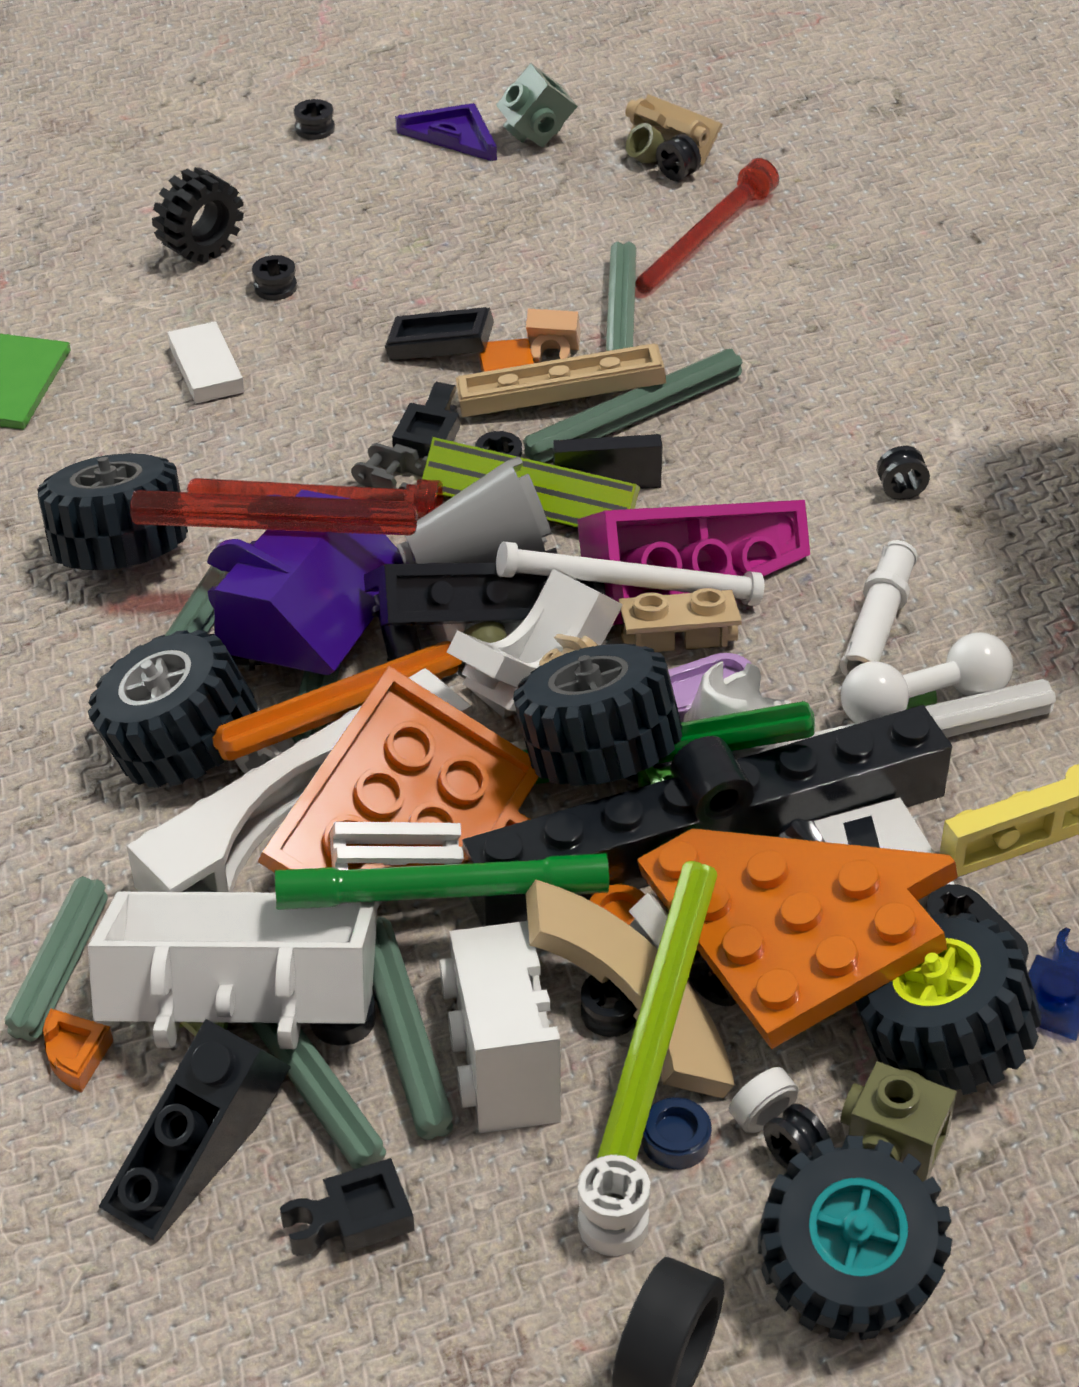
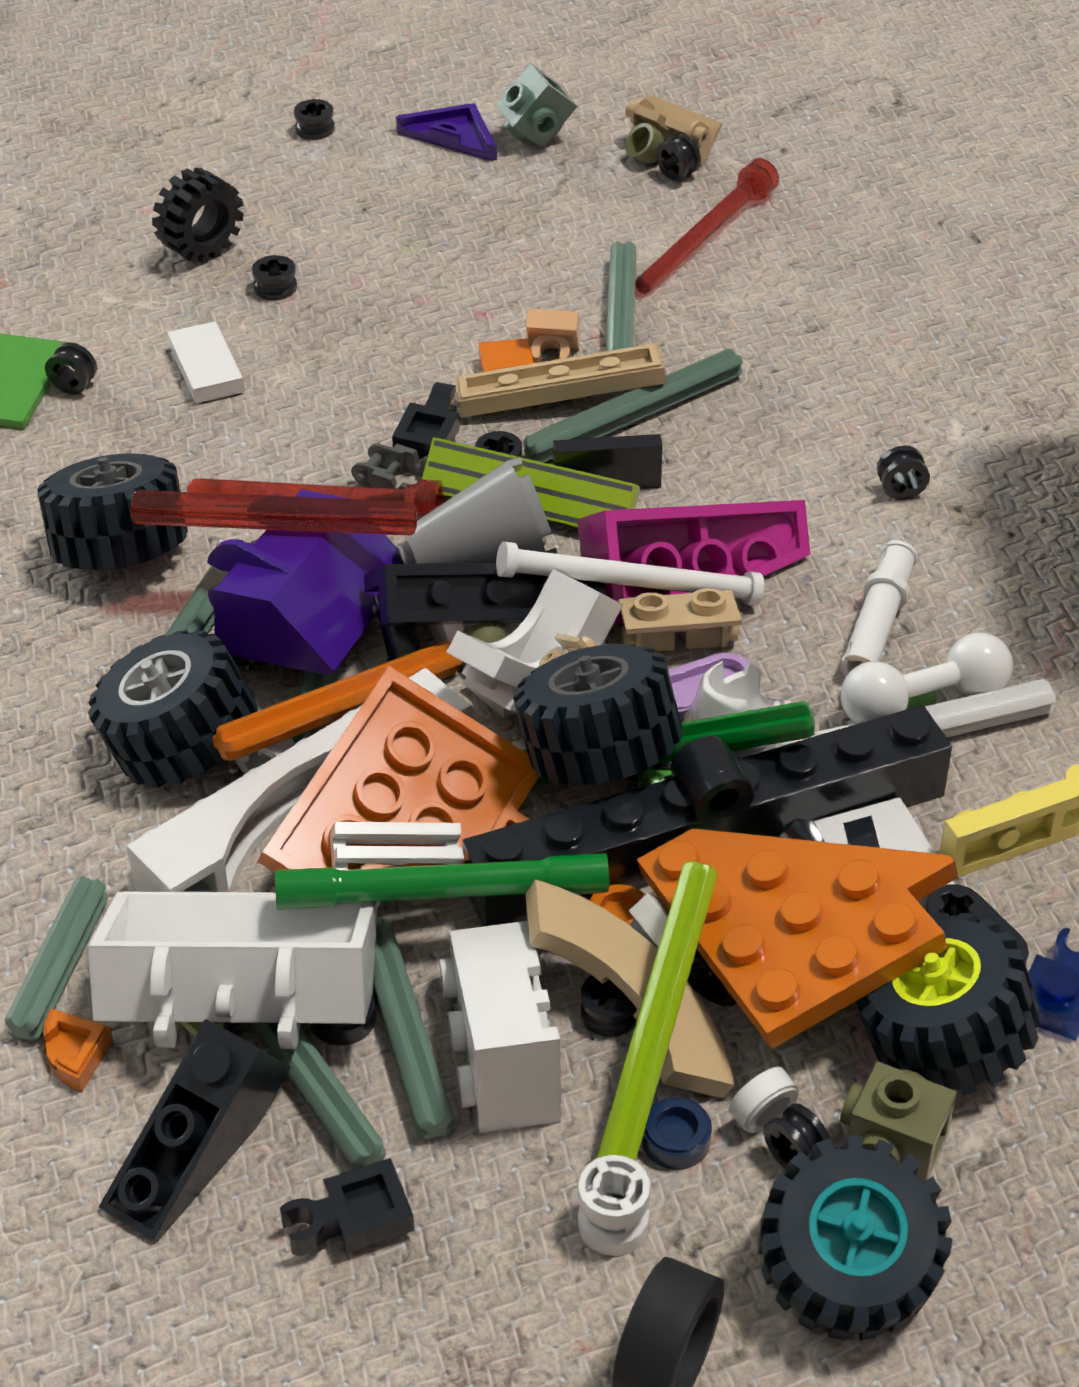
(78, 359): none -> black bush
(439, 333): black tile -> none

